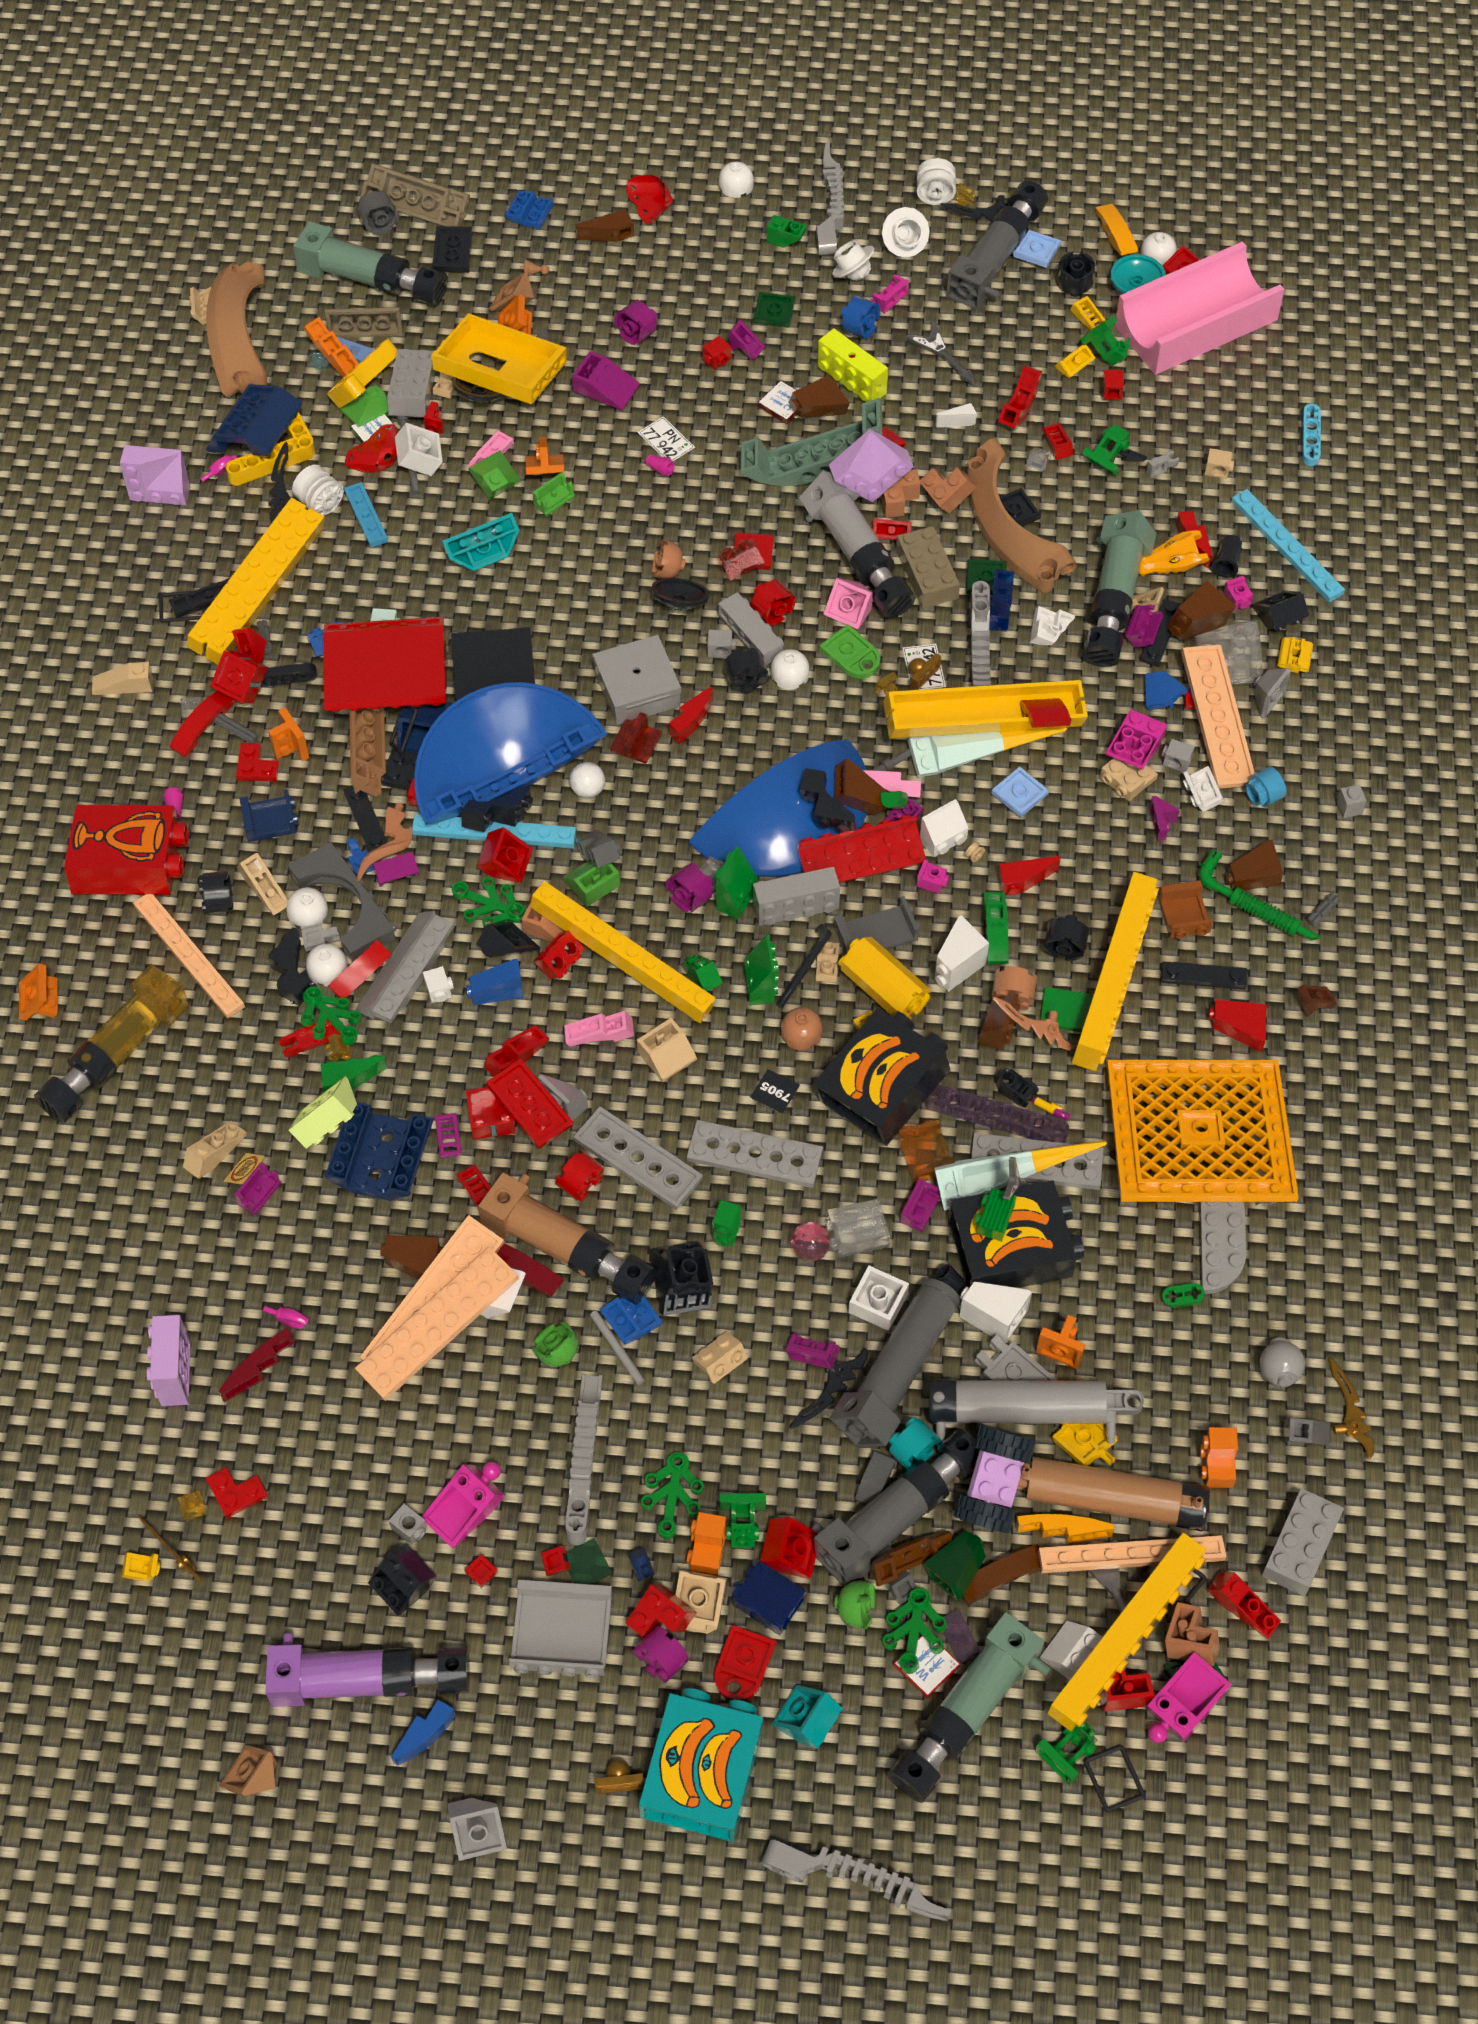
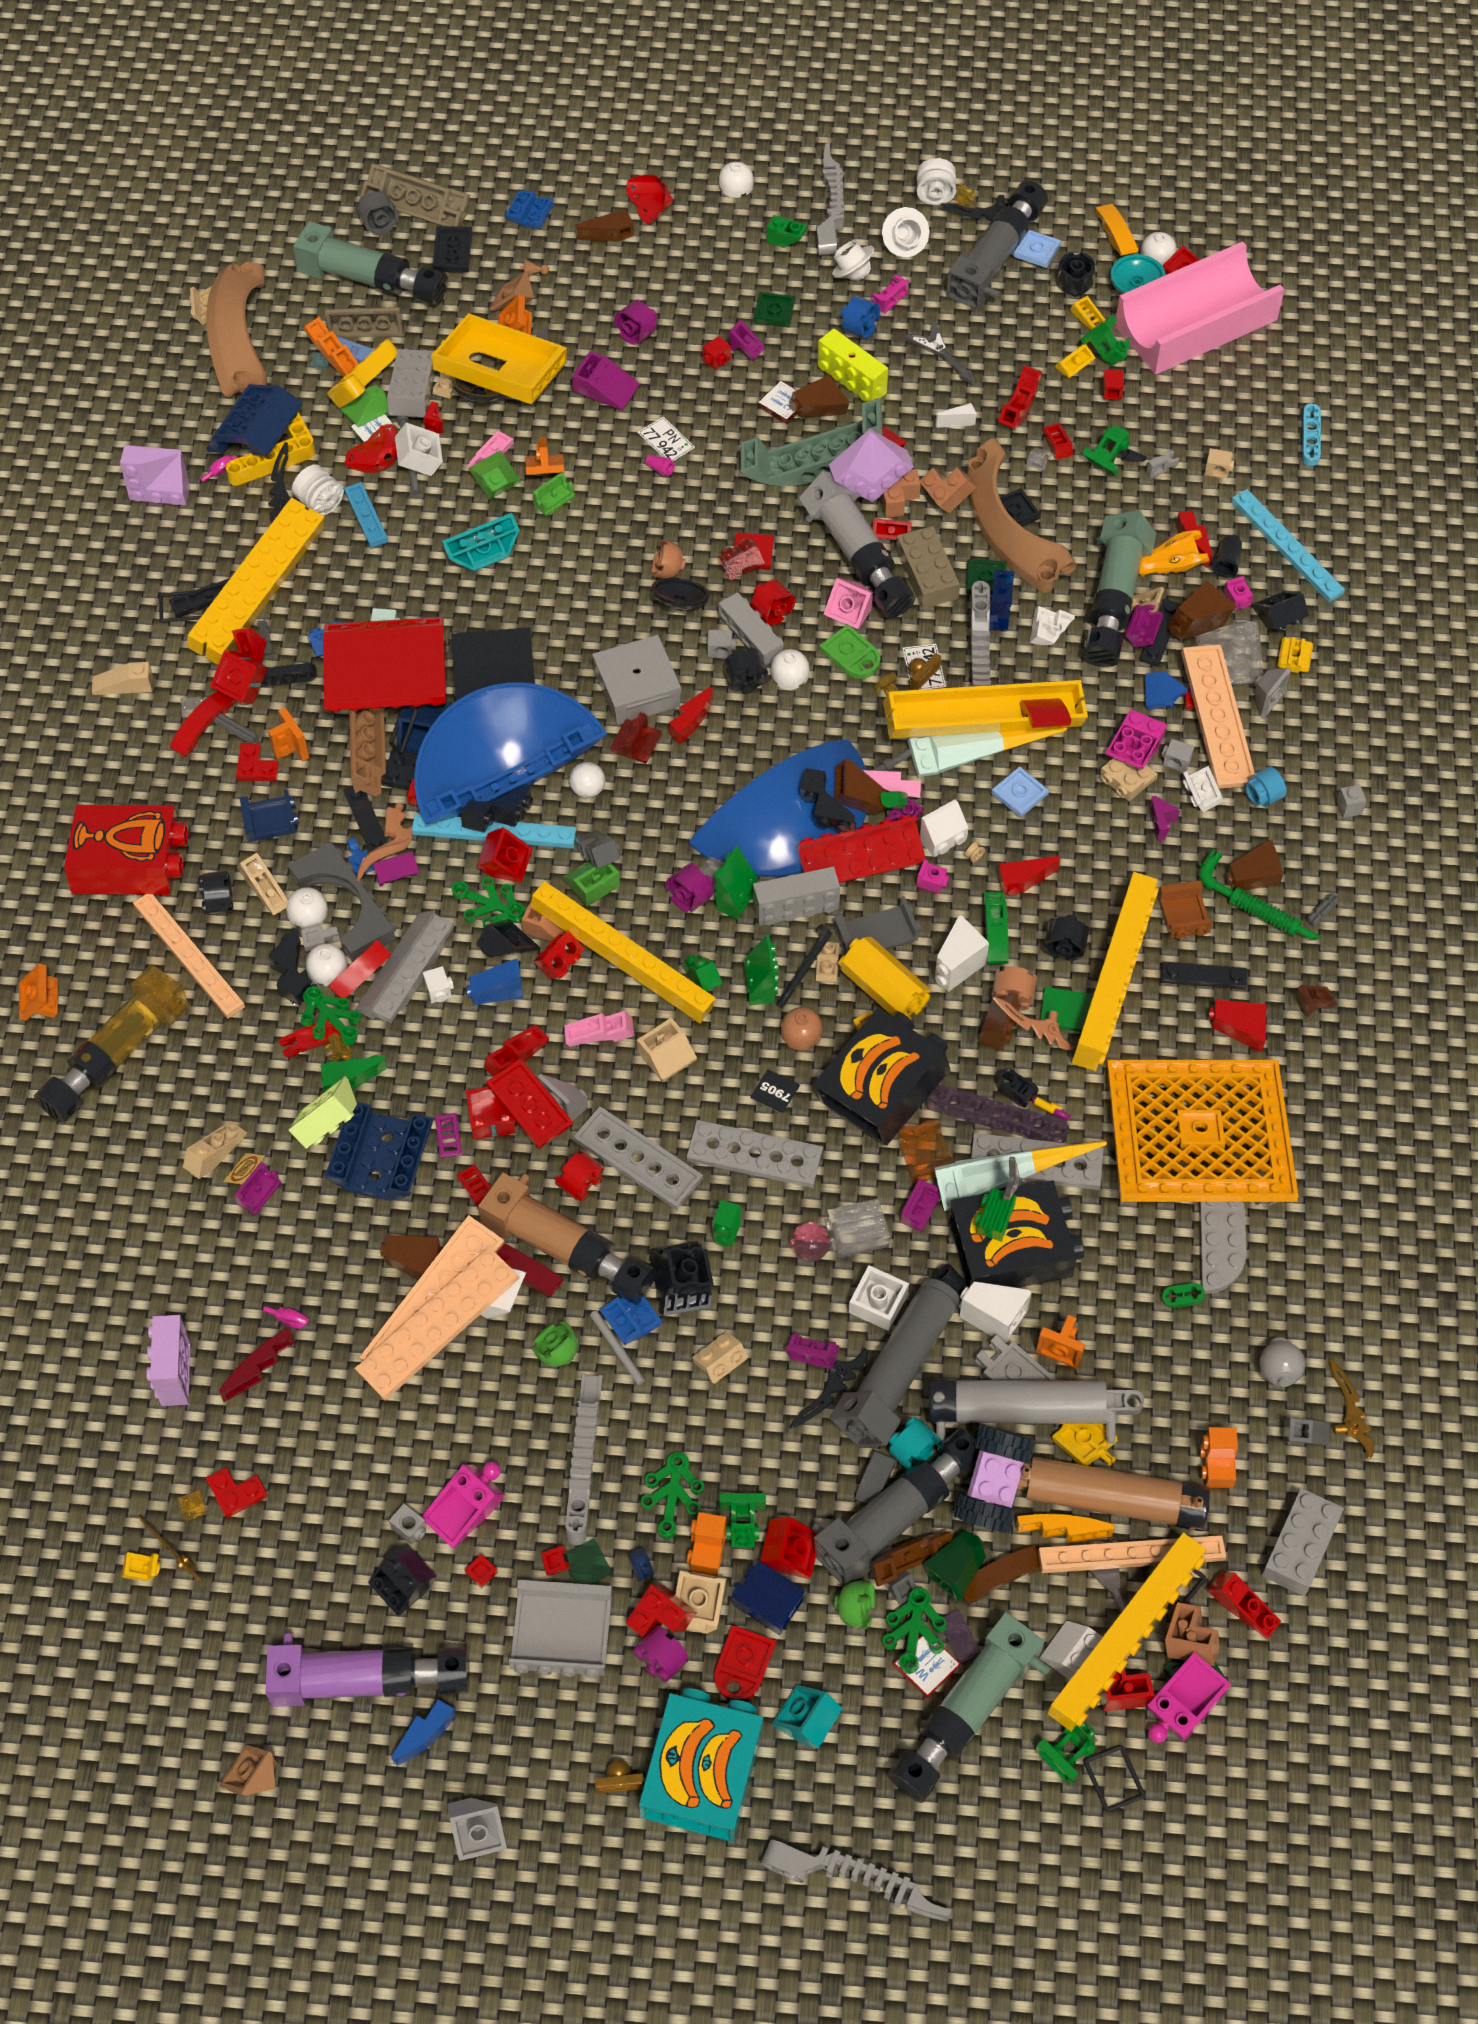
(174, 797): dark pink cone -> none

